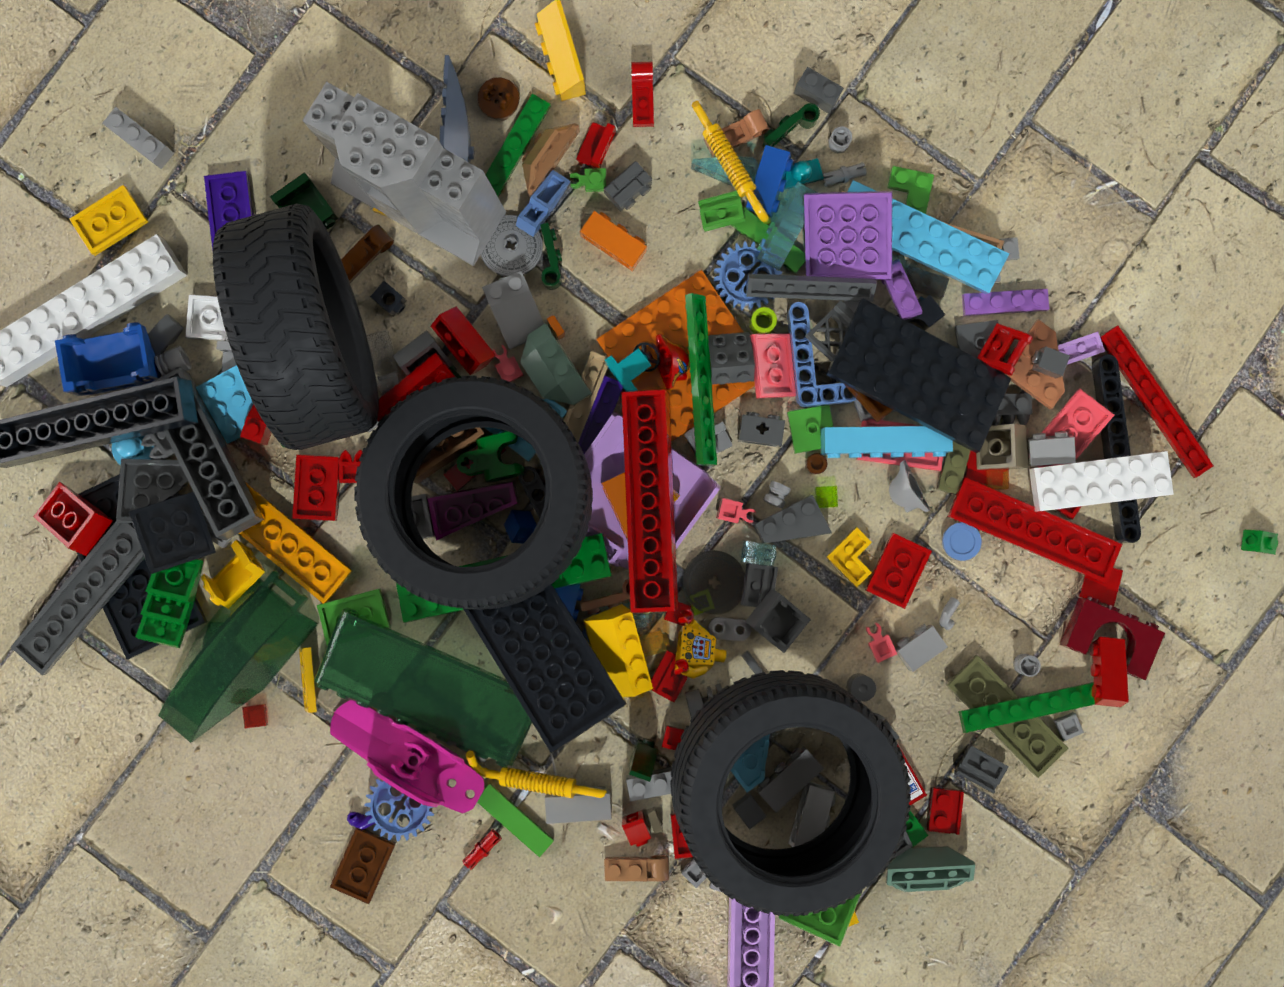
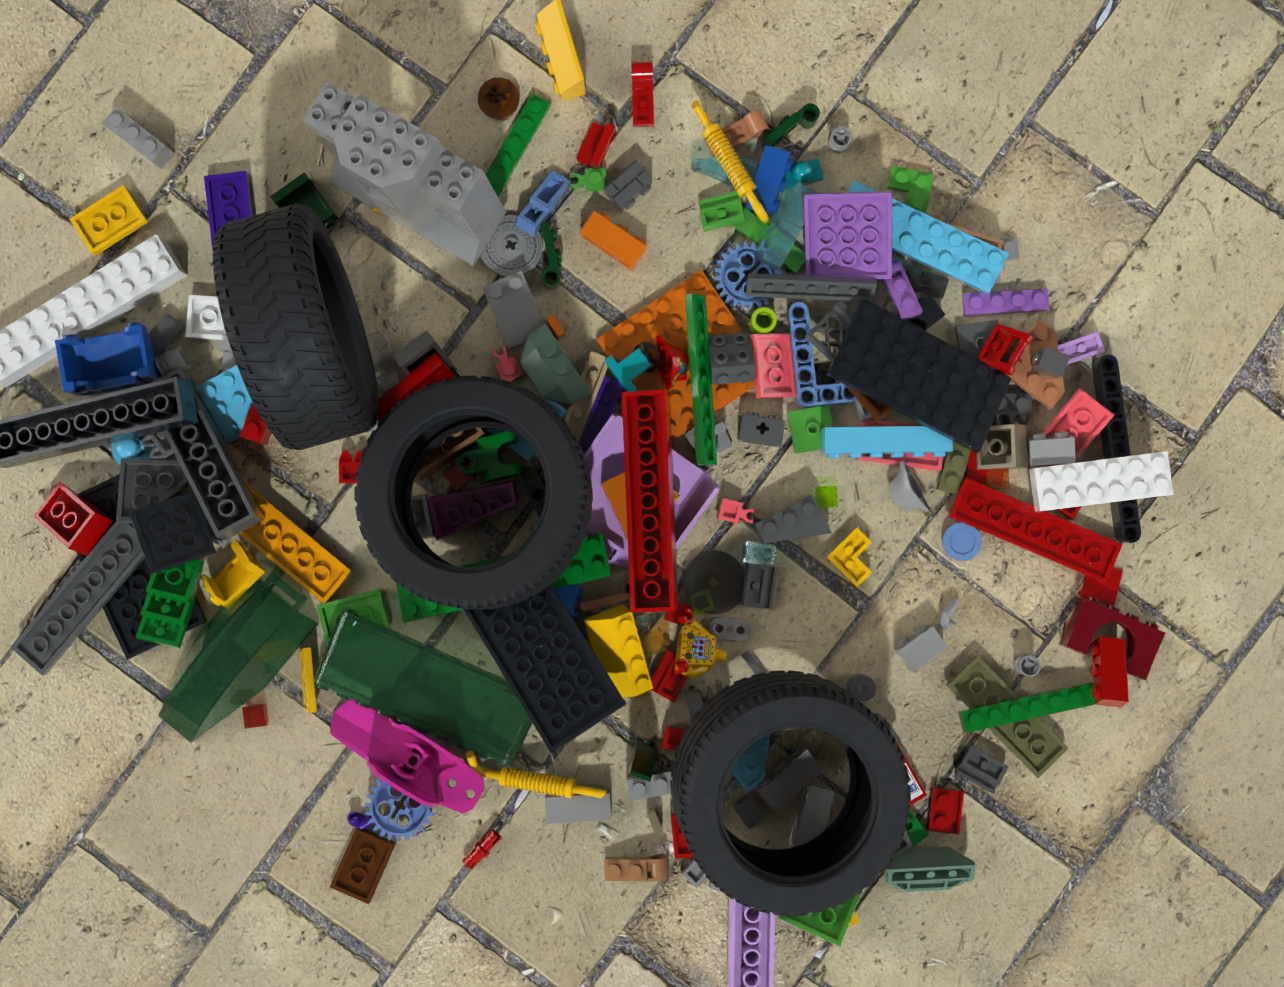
(316, 488): red plate -> none
(365, 251): reddish brown plate -> none
(383, 292): black brick -> none
(455, 128): sand blue wedge -> none
(463, 340): red brick -> none
(515, 820): bright green tile -> none
(519, 526): blue panel -> none
(547, 154): medium nougat wedge -> none
(636, 828): red slope -> none
(778, 620): dark grey container -> none
(779, 490): light grey wheel -> none
(816, 463): reddish brown tile -> none
(818, 90): dark grey brick -> none
(844, 174): light grey pin -> none
(881, 645): coral plate -> none
(898, 570): red plate -> none
(1068, 726): light grey tile -> none
(1156, 402): red plate -> none
(1259, 541): green bracket -> none

